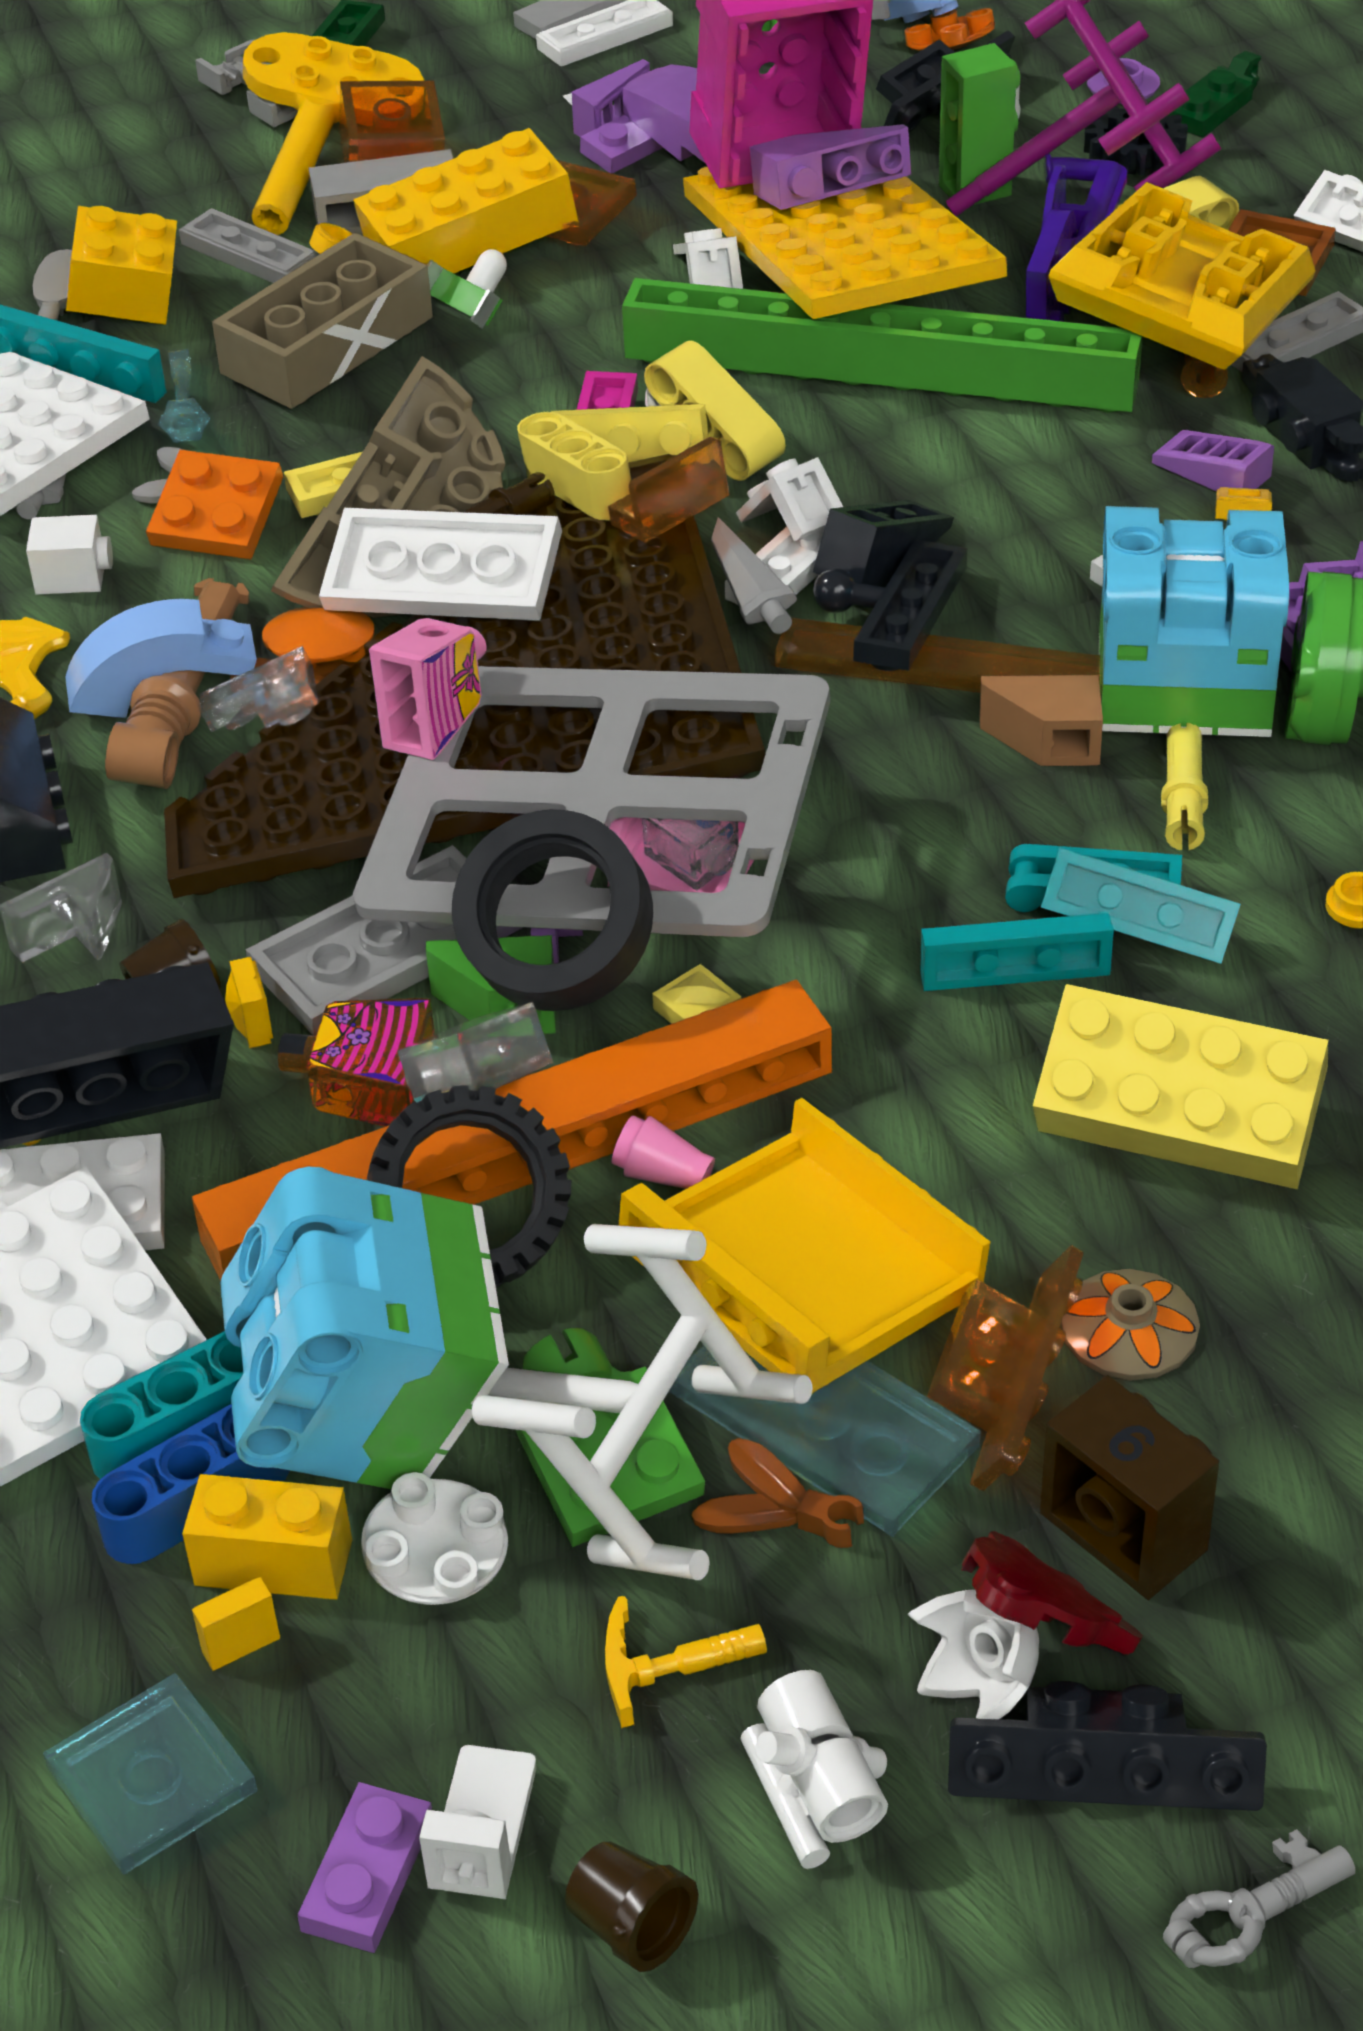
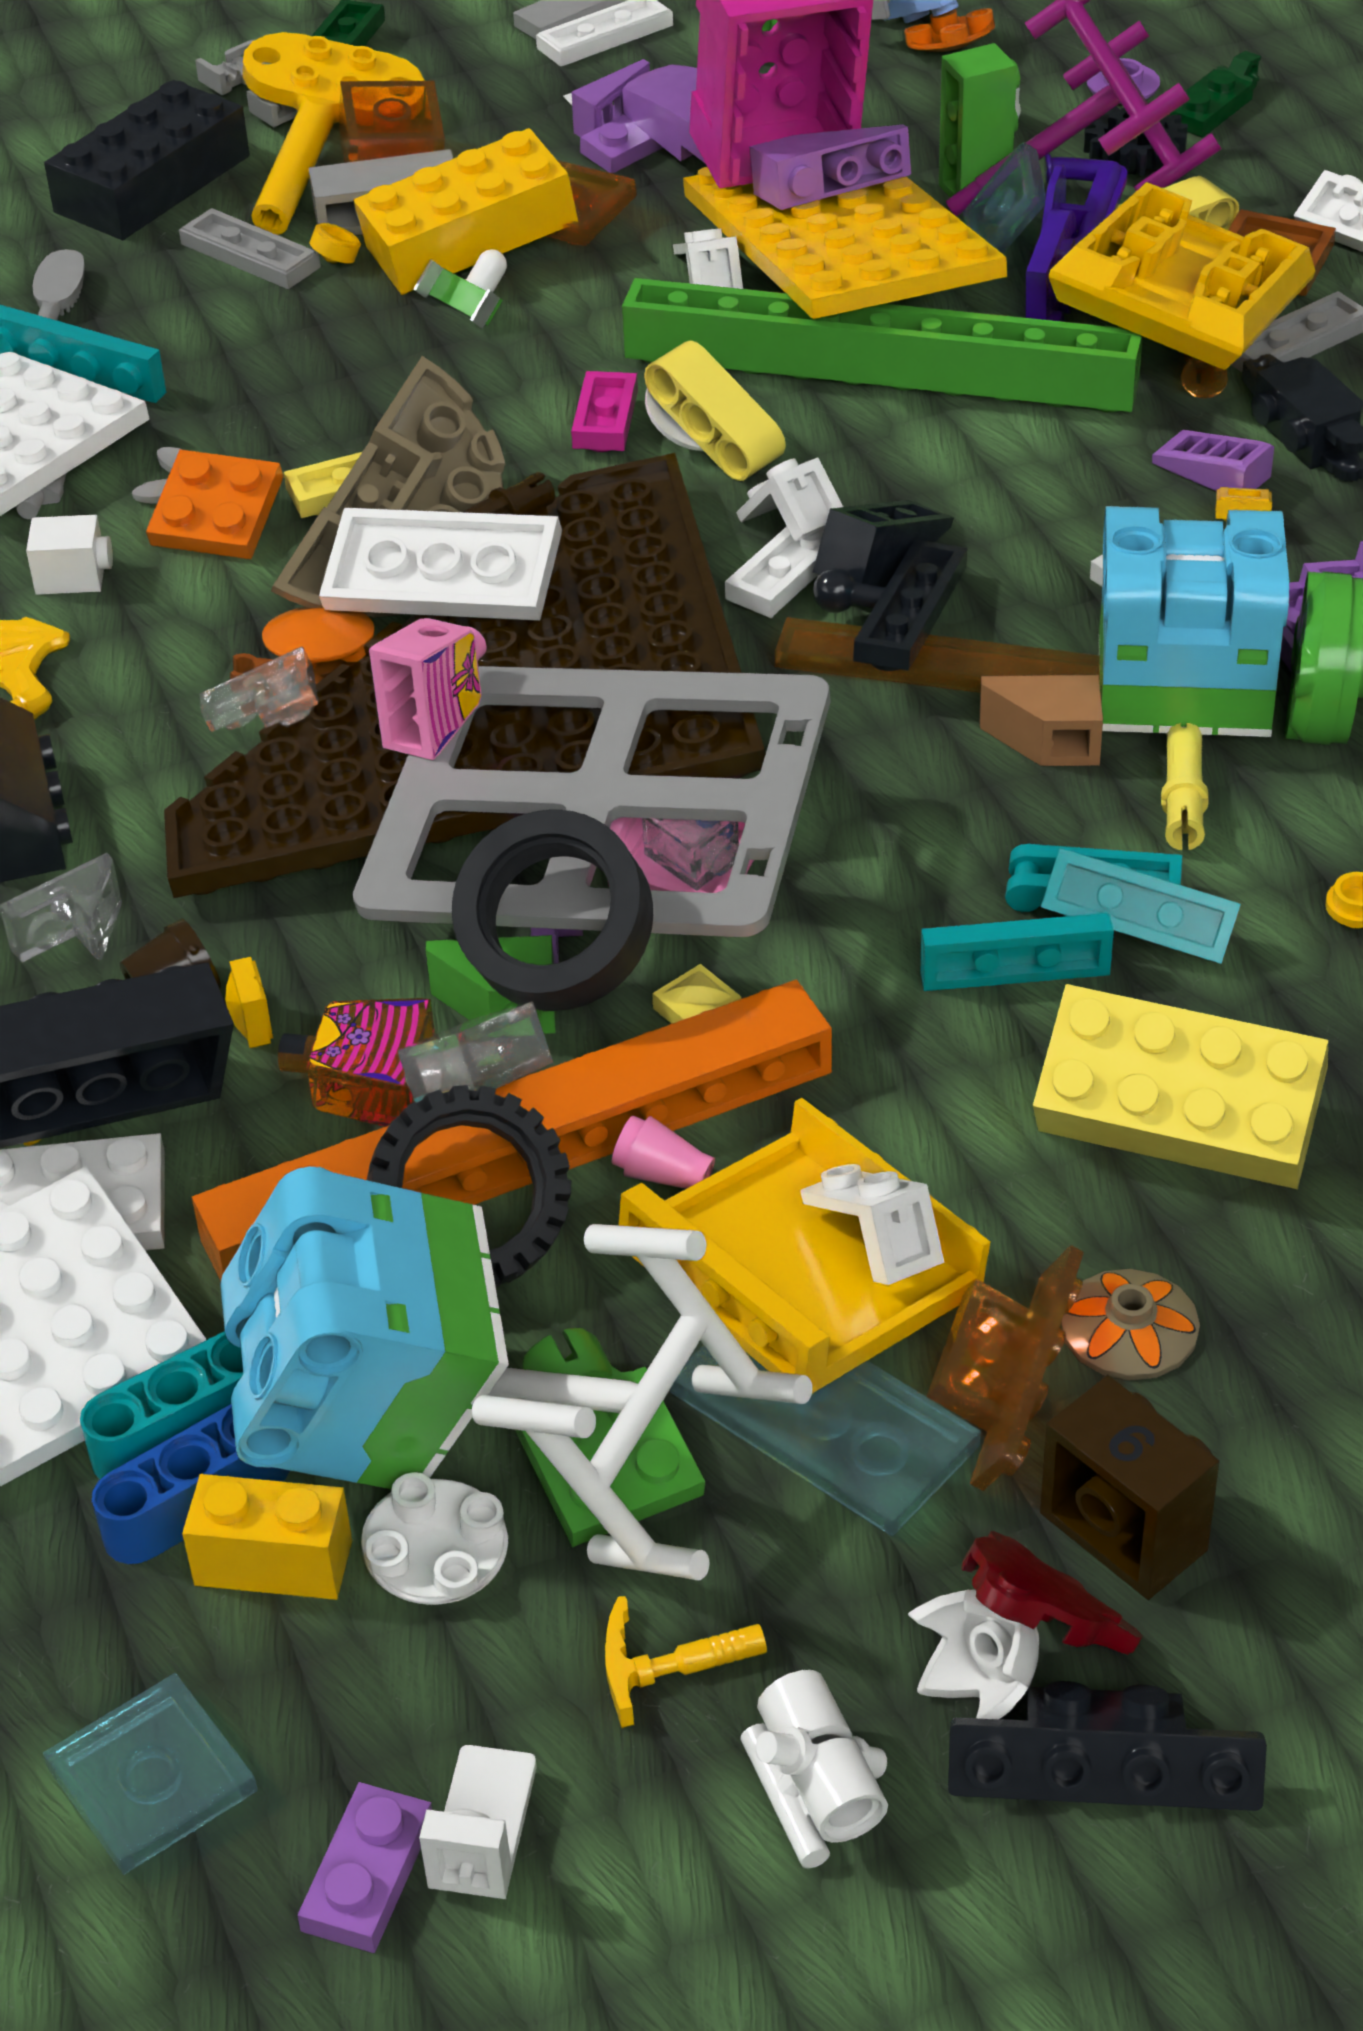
(121, 264): yellow brick -> none
(147, 159): none -> black brick
(151, 642): light blue arch -> none
(166, 707): medium nougat piece -> none
(182, 417): clear light blue piece -> none
(236, 1623): yellow tile -> none
(322, 320): dark tan brick -> none
(351, 957): light grey plate -> none
(576, 461): light yellow beam -> none
(632, 1904): dark brown piece -> none
(645, 430): light yellow plate -> none
(672, 492): clear orange panel -> none
(754, 585): light grey bar -> none
(778, 1501): dark orange piece -> none
(892, 1215): none -> white bracket
(916, 83): black bracket -> none
(1008, 199): none -> clear light blue tile
(1250, 1909): light grey piece -> none

